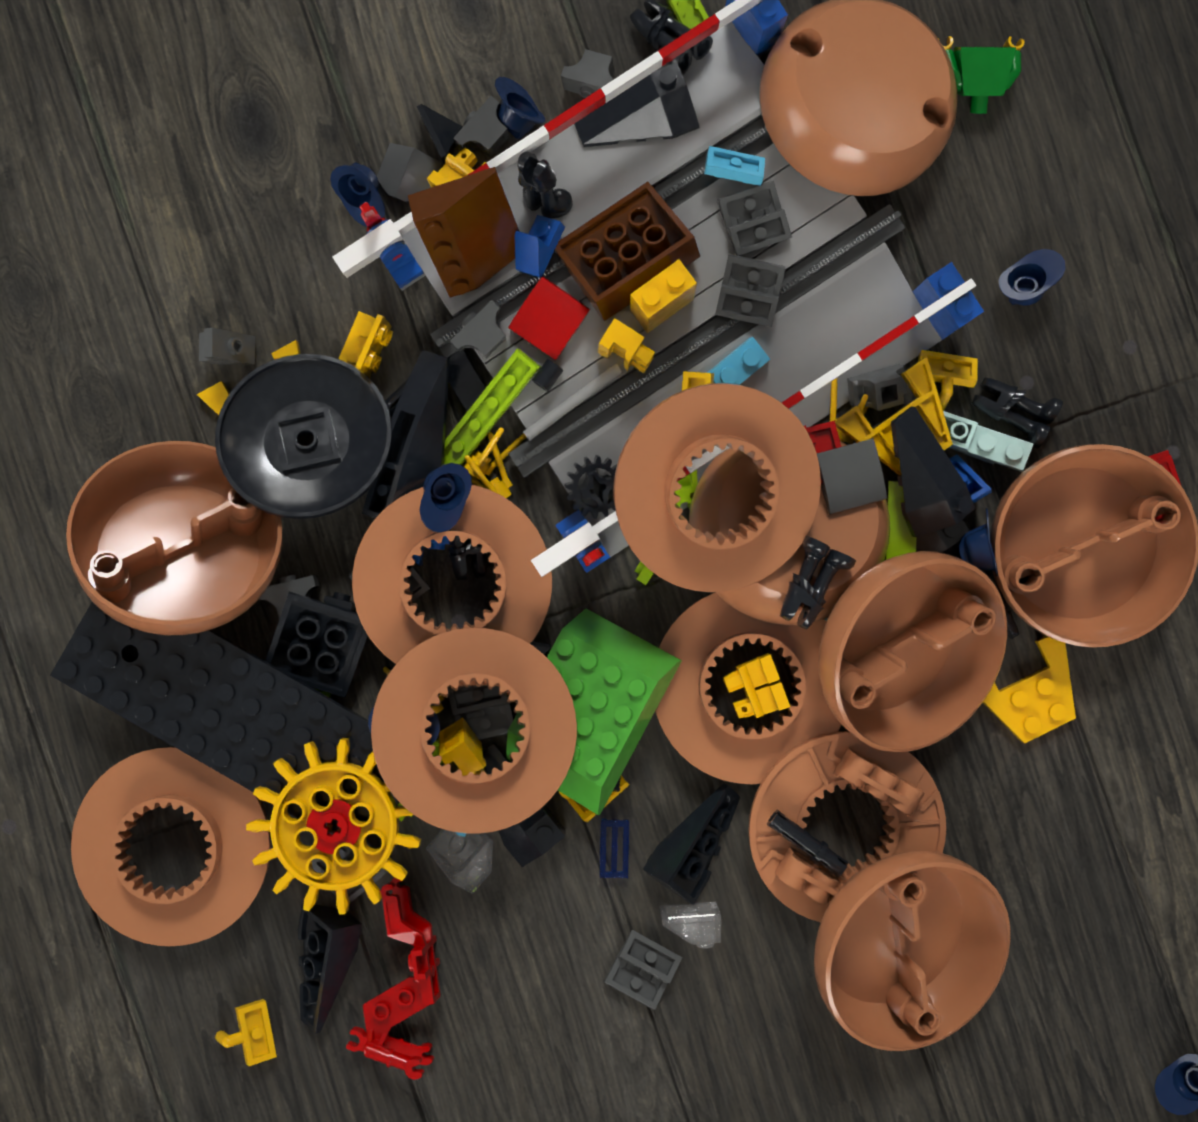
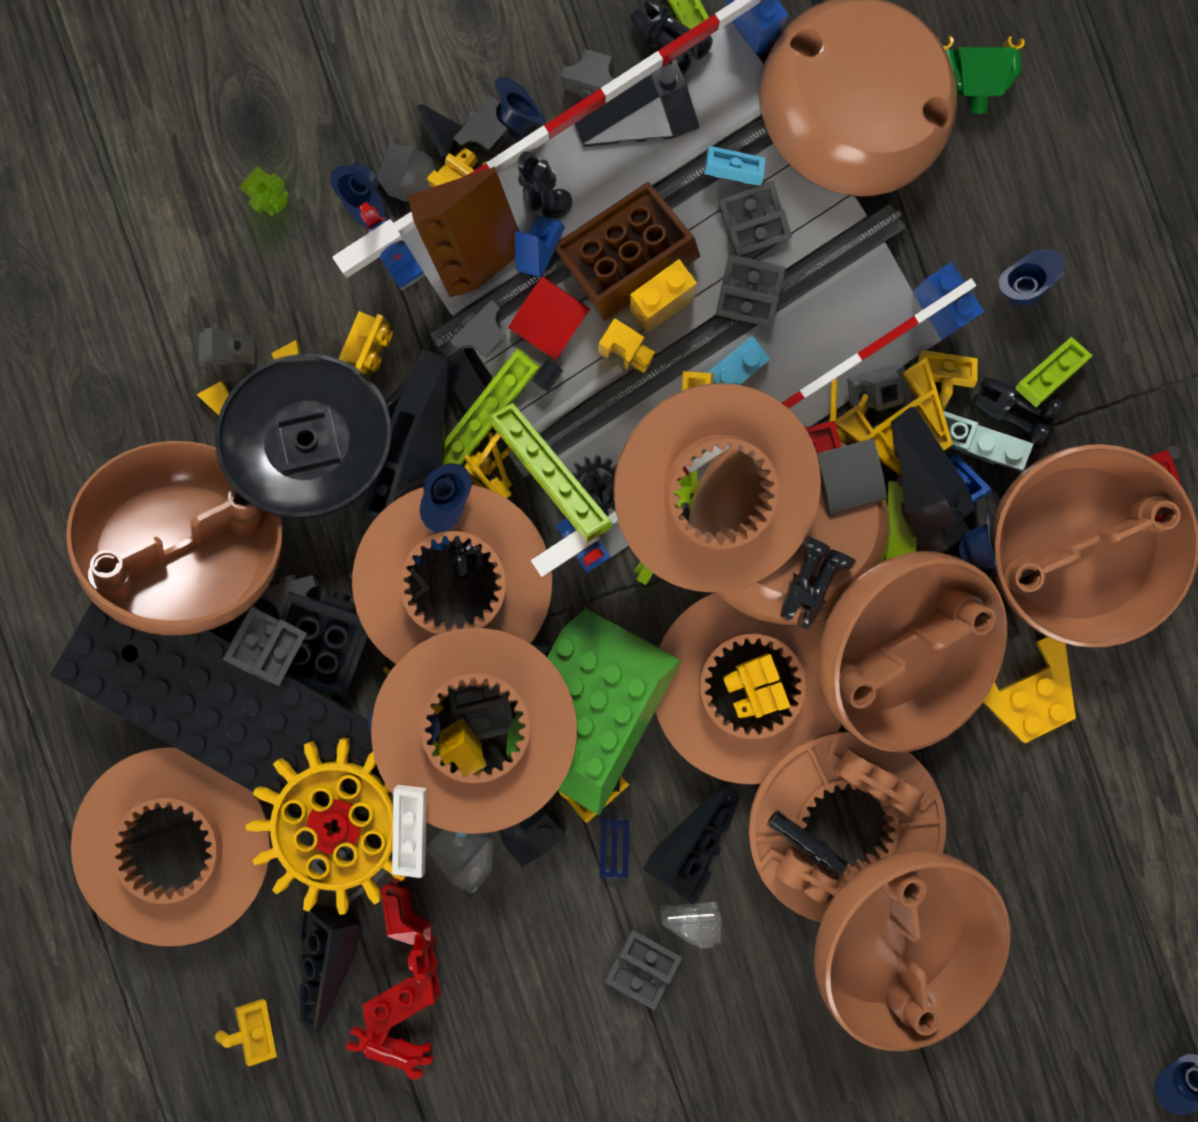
(264, 646): none -> dark grey slope
(265, 192): none -> clear neon green brick
(409, 831): none -> white plate
(550, 472): none -> lime tile
(1053, 372): none -> lime plate

